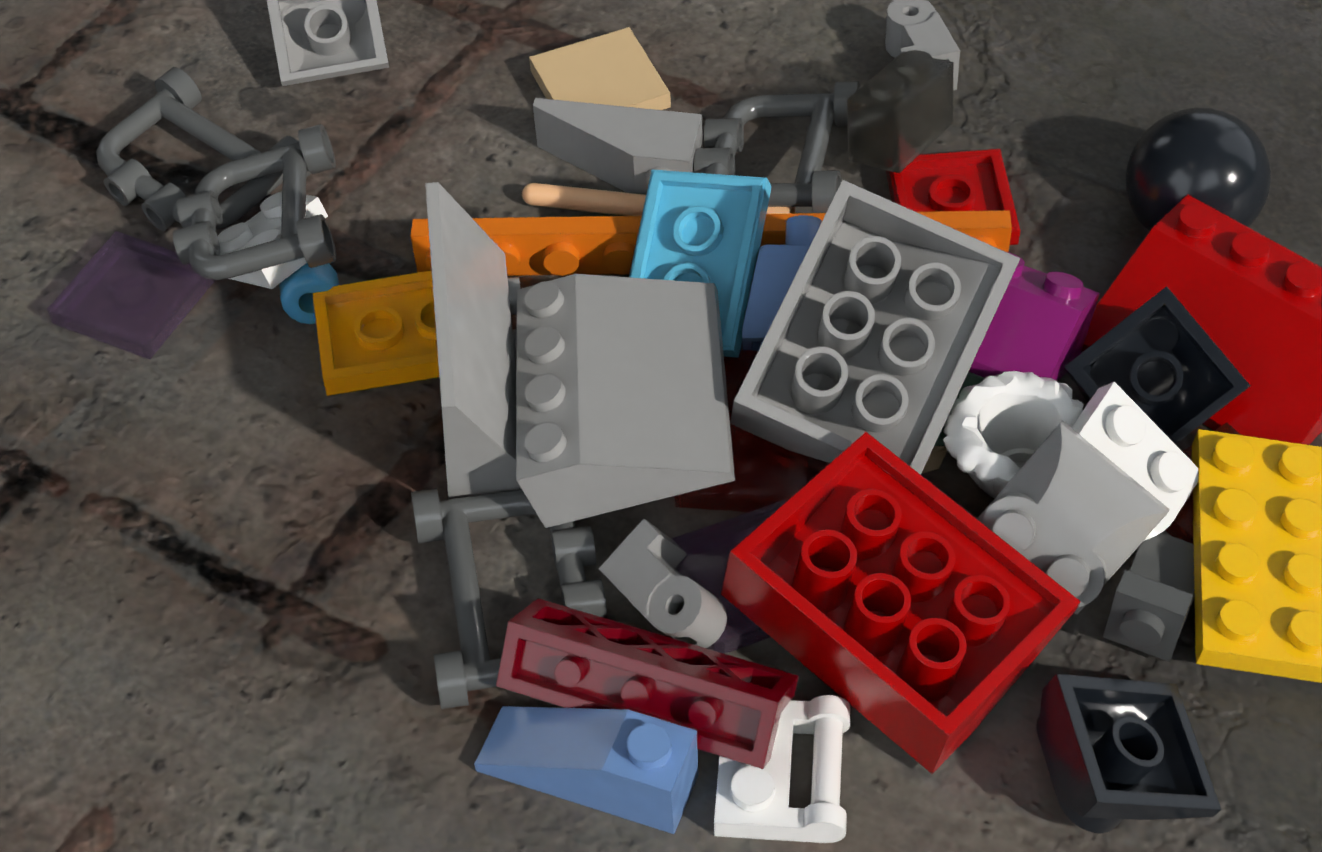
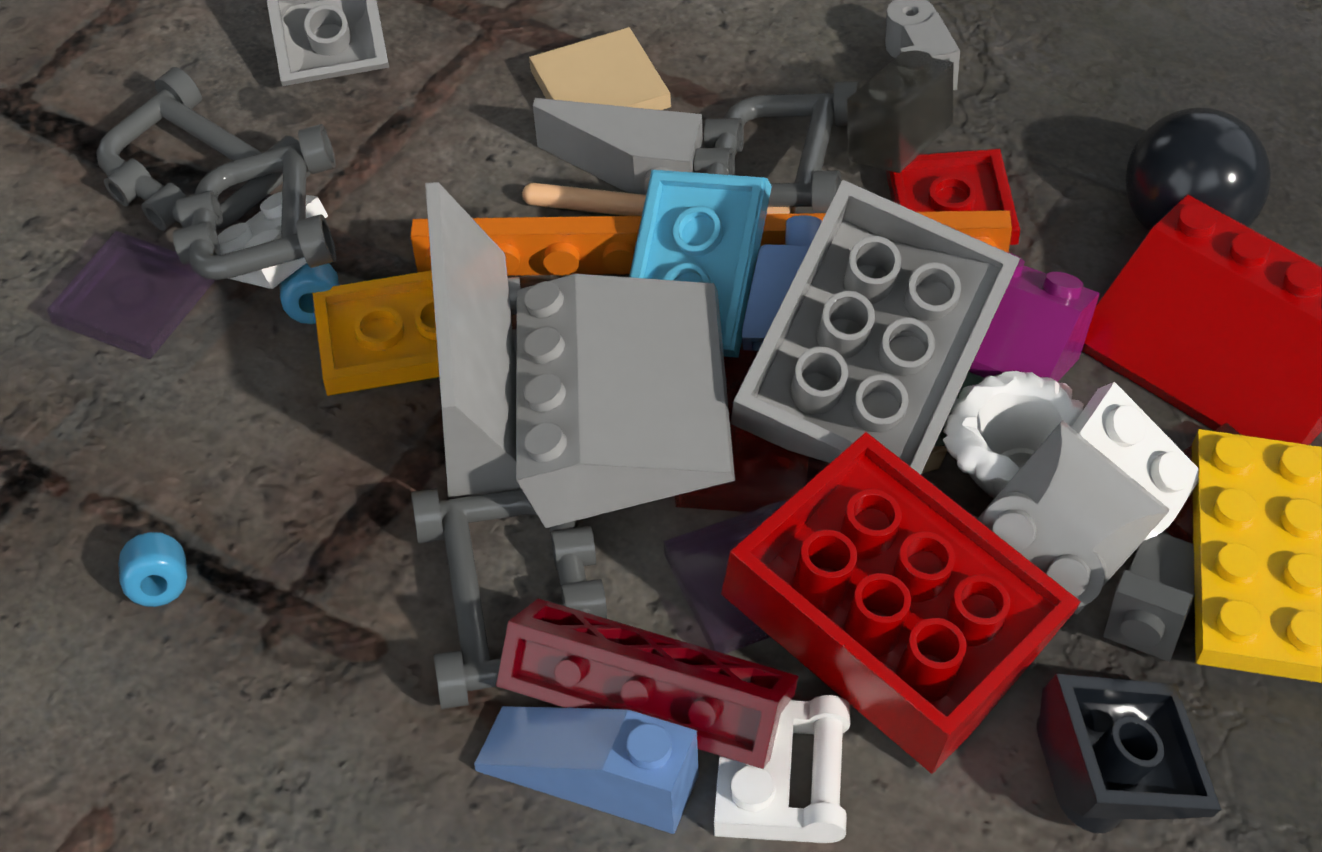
(152, 569): none -> dark azure piece
(648, 577): light grey leg -> none
(1162, 365): black slope -> none

